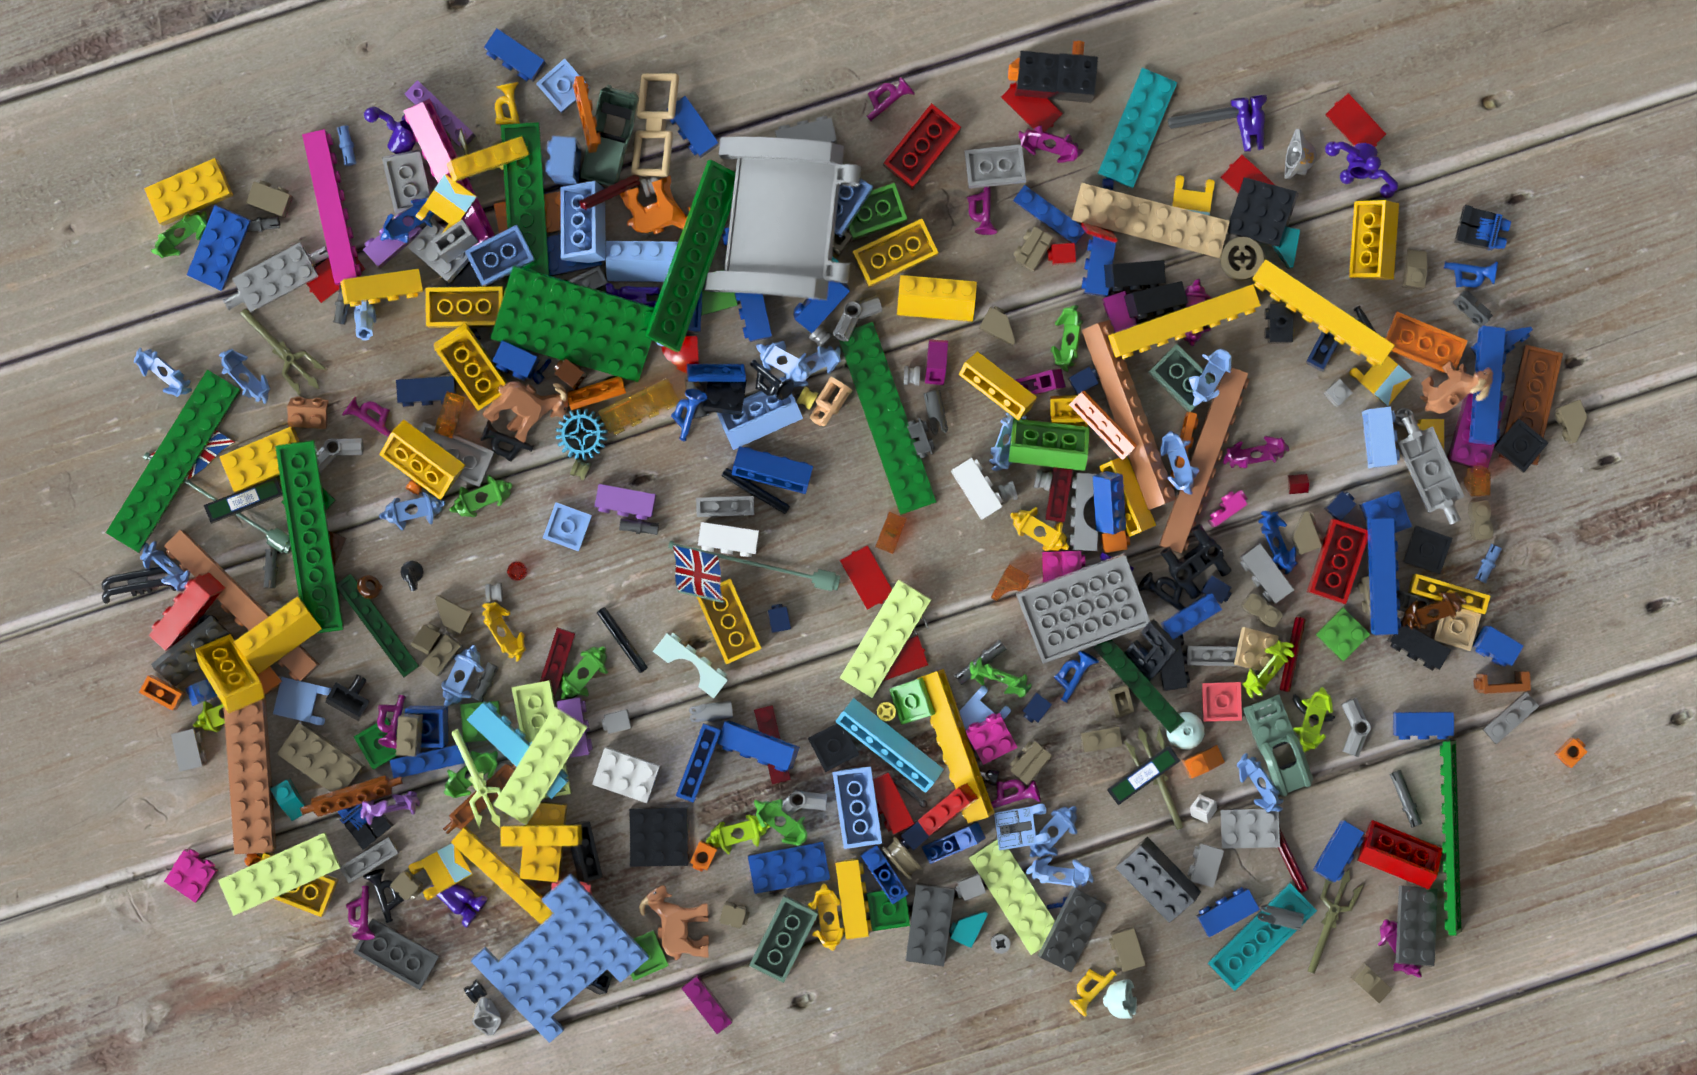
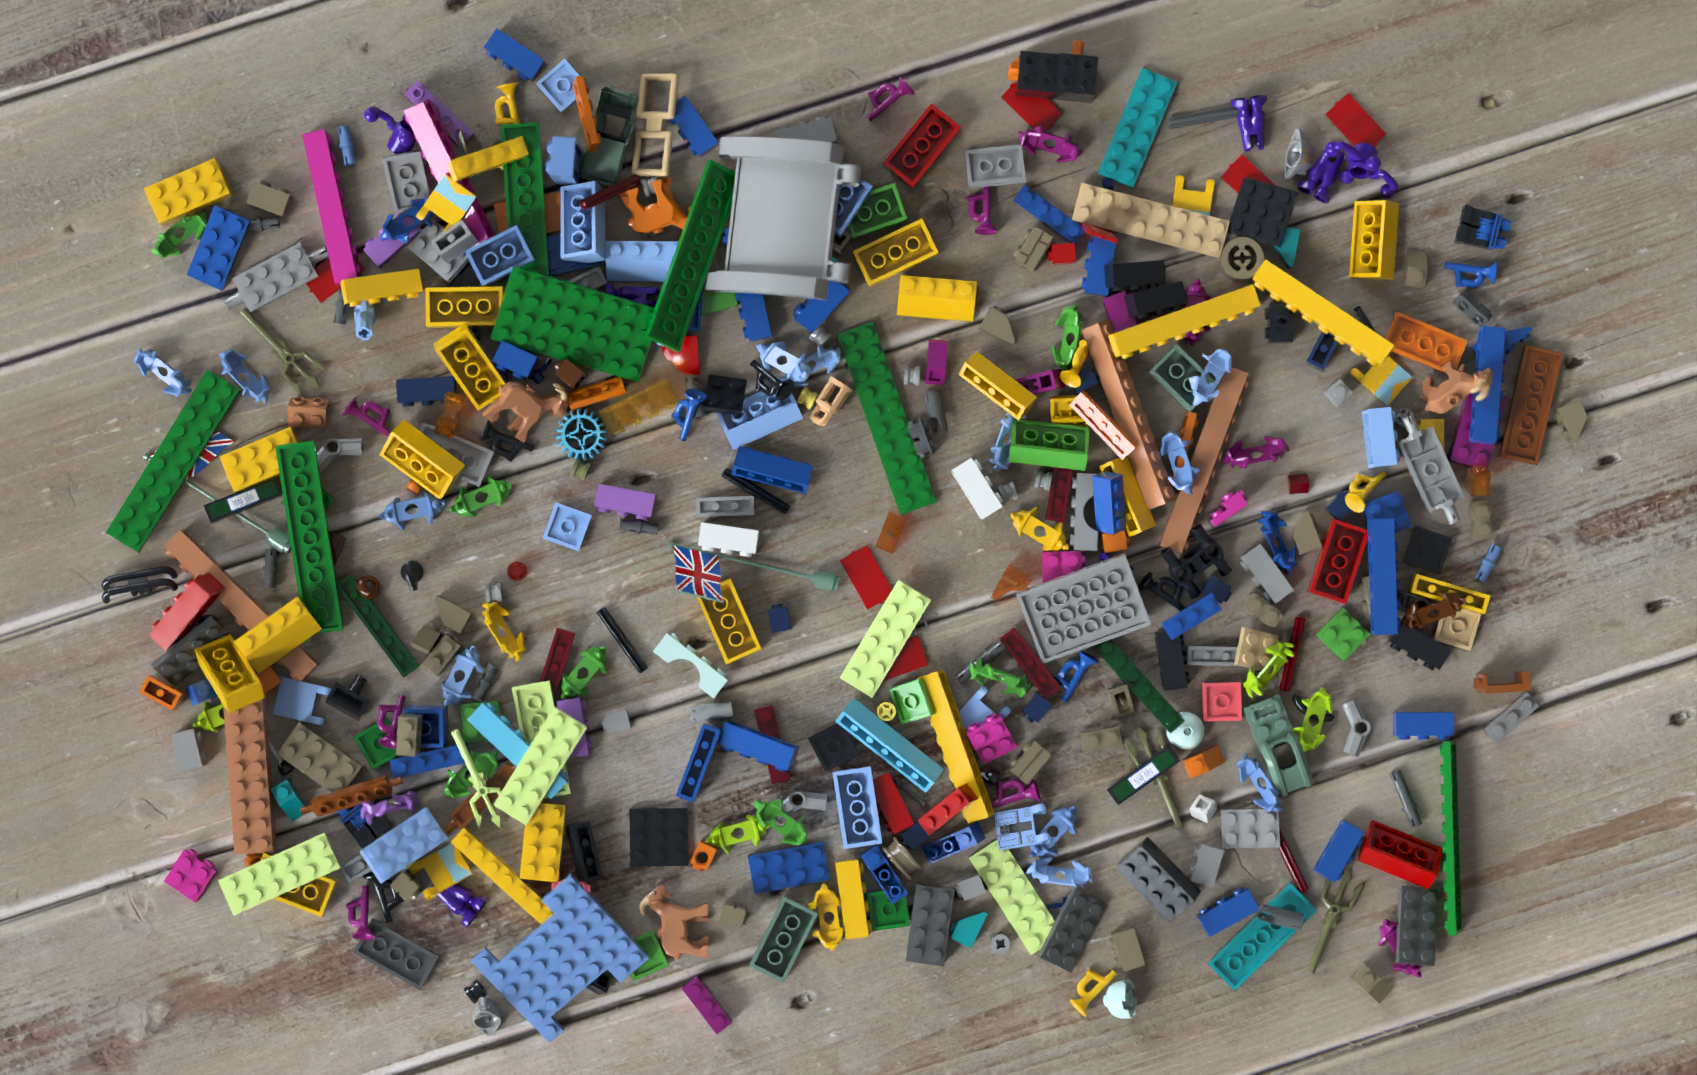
(176, 576): medium blue piece -> none
(284, 767): none -> black hinge
(403, 845): none -> light blue brick
(541, 835): yellow brick -> none
(626, 775): white brick -> none
(716, 373): blue tile -> none
(848, 322): light grey piece -> none
(1030, 663): none -> dark red plate
(1072, 377): none -> yellow piece
(1152, 662): black plate -> none
(1326, 173): none -> dark purple piece
(1356, 498): none -> yellow piece
(1497, 645): blue brick -> none
(1520, 445): black plate -> none
(1562, 752): orange brick -> none

